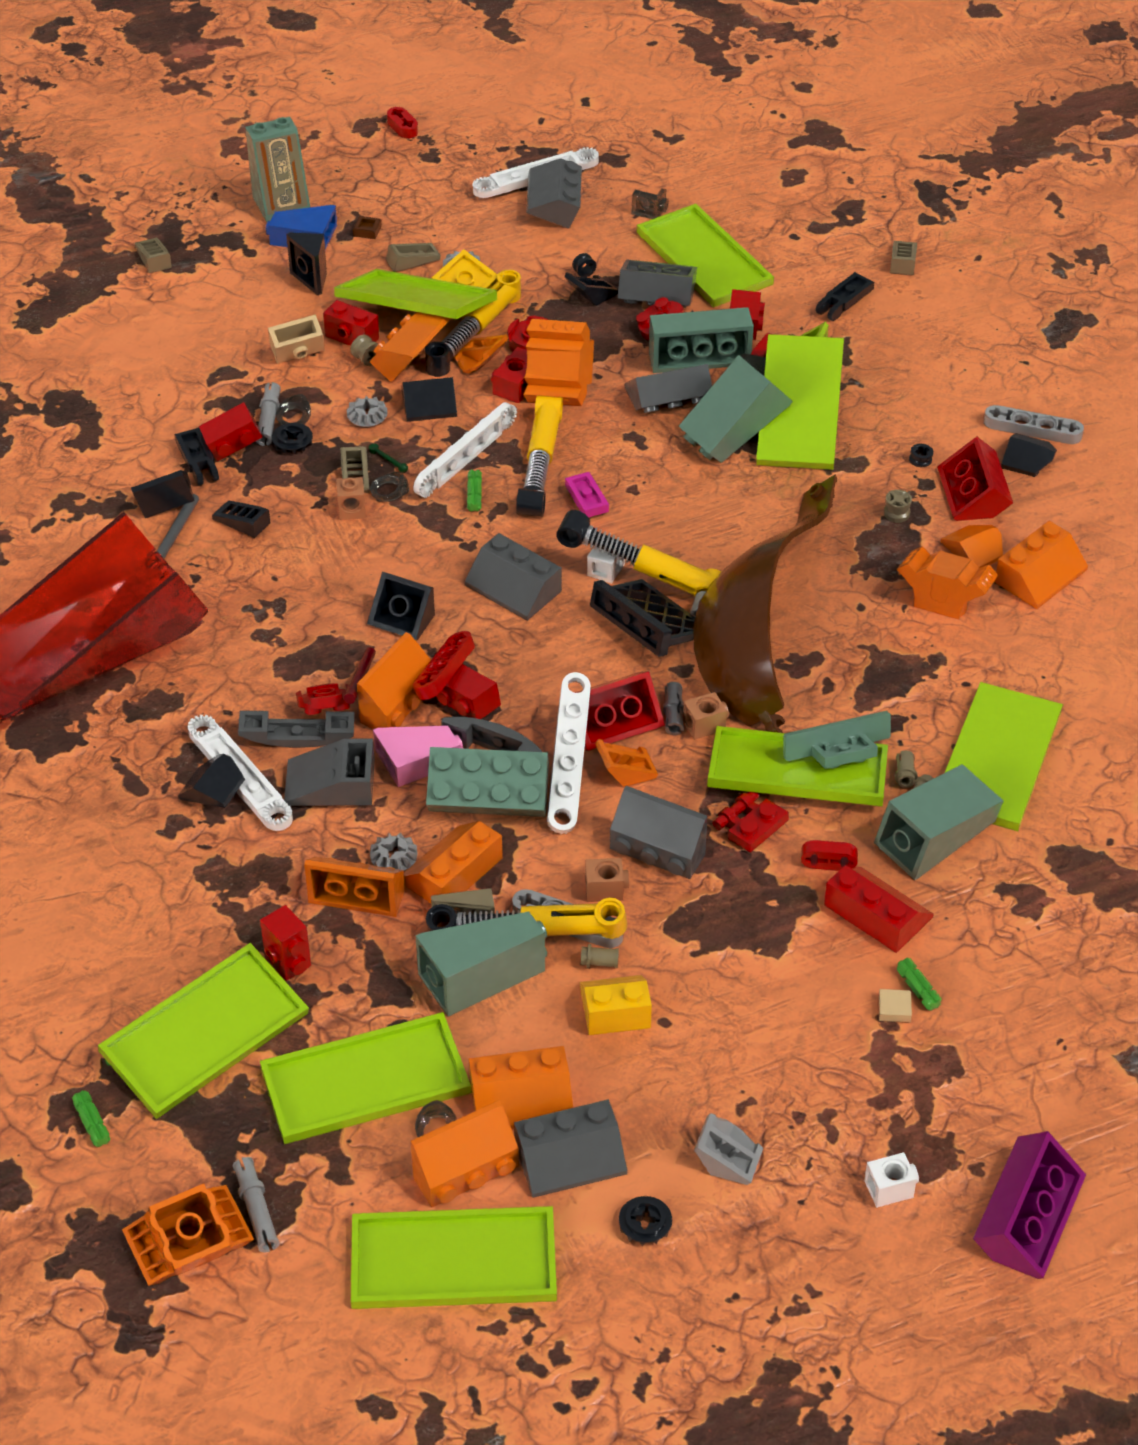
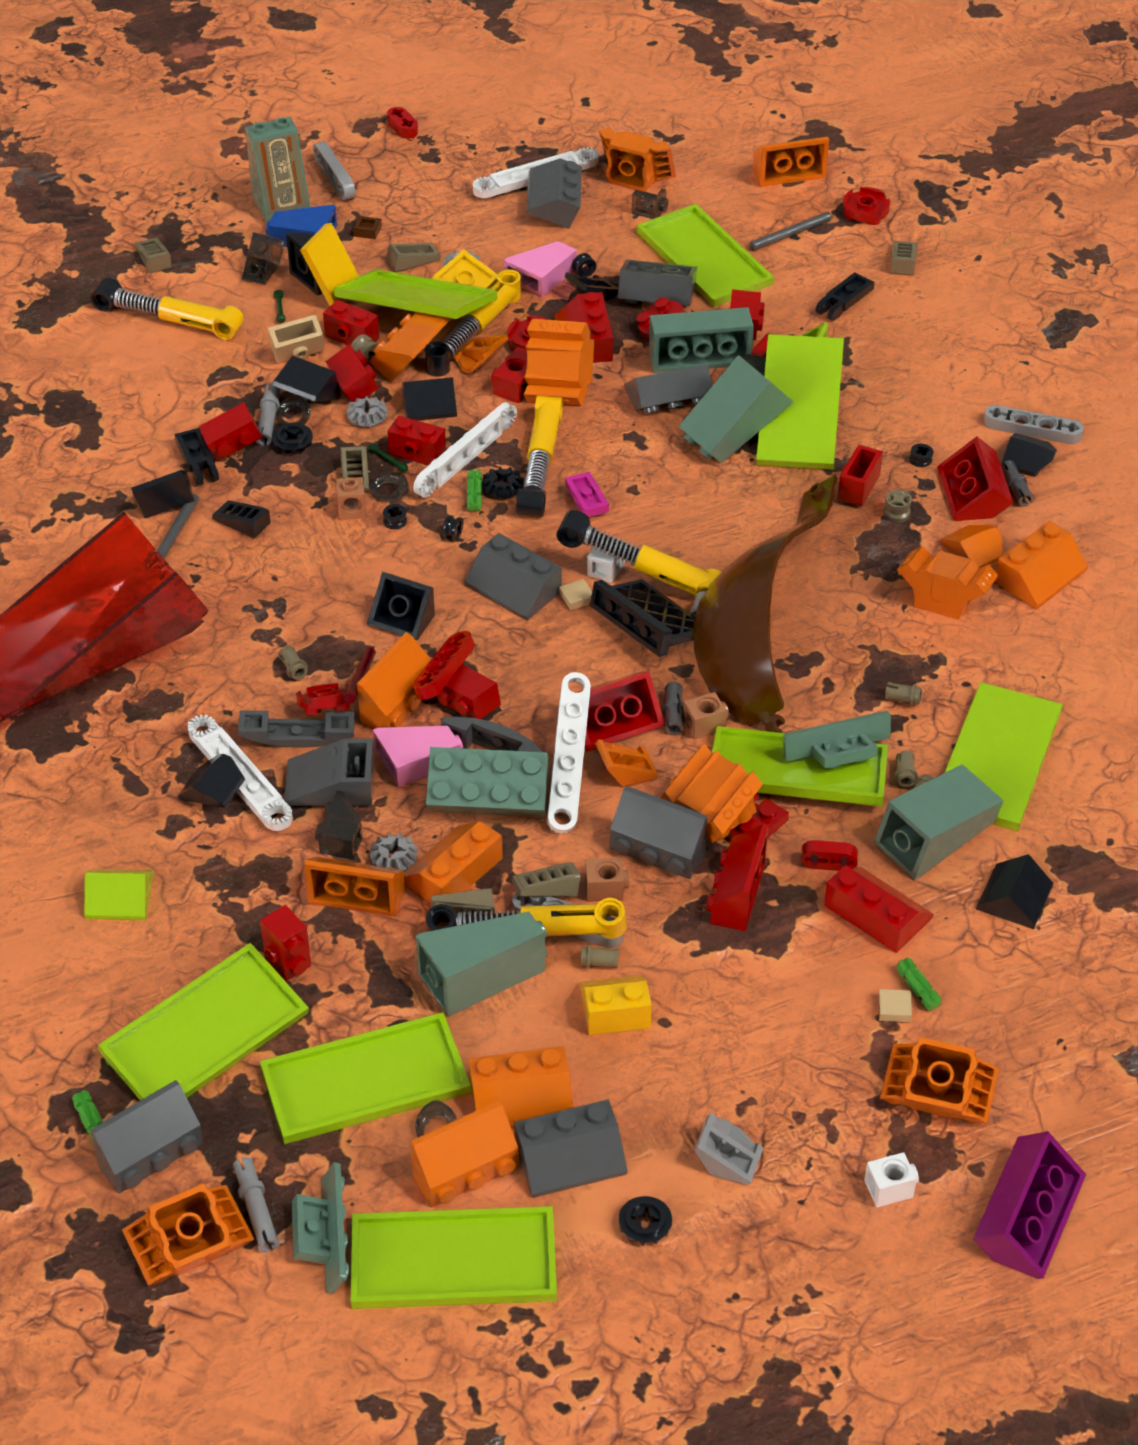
(117, 894): none -> lime slope
(146, 1137): none -> dark grey slope
(222, 322): none -> piece
(262, 258): none -> clear smoke slope
(278, 294): none -> dark green hinge
(295, 666): none -> dark tan pin
(308, 380): none -> black slope
(320, 1228): none -> sand green bracket
(328, 262): none -> yellow tile
(334, 171): none -> light grey beam
(341, 829): none -> clear smoke slope
(352, 373): none -> red brick
(394, 522): none -> black bush
(416, 440): none -> red brick
(453, 527): none -> black bush
(502, 489): none -> black gear
(543, 266): none -> bright pink slope
(549, 881): none -> dark tan slope
(576, 594): none -> tan tile
(592, 310): none -> red slope
(635, 159): none -> orange slope
(716, 790): none -> orange slope
(739, 879): none -> red slope
(789, 231): none -> dark grey bar
(791, 161): none -> orange slope
(856, 208): none -> red plate
(860, 475): none -> red brick
(903, 693): none -> dark tan pin
(940, 1080): none -> orange slope
(1016, 891): none -> black slope
(1017, 483): none -> flat silver pin

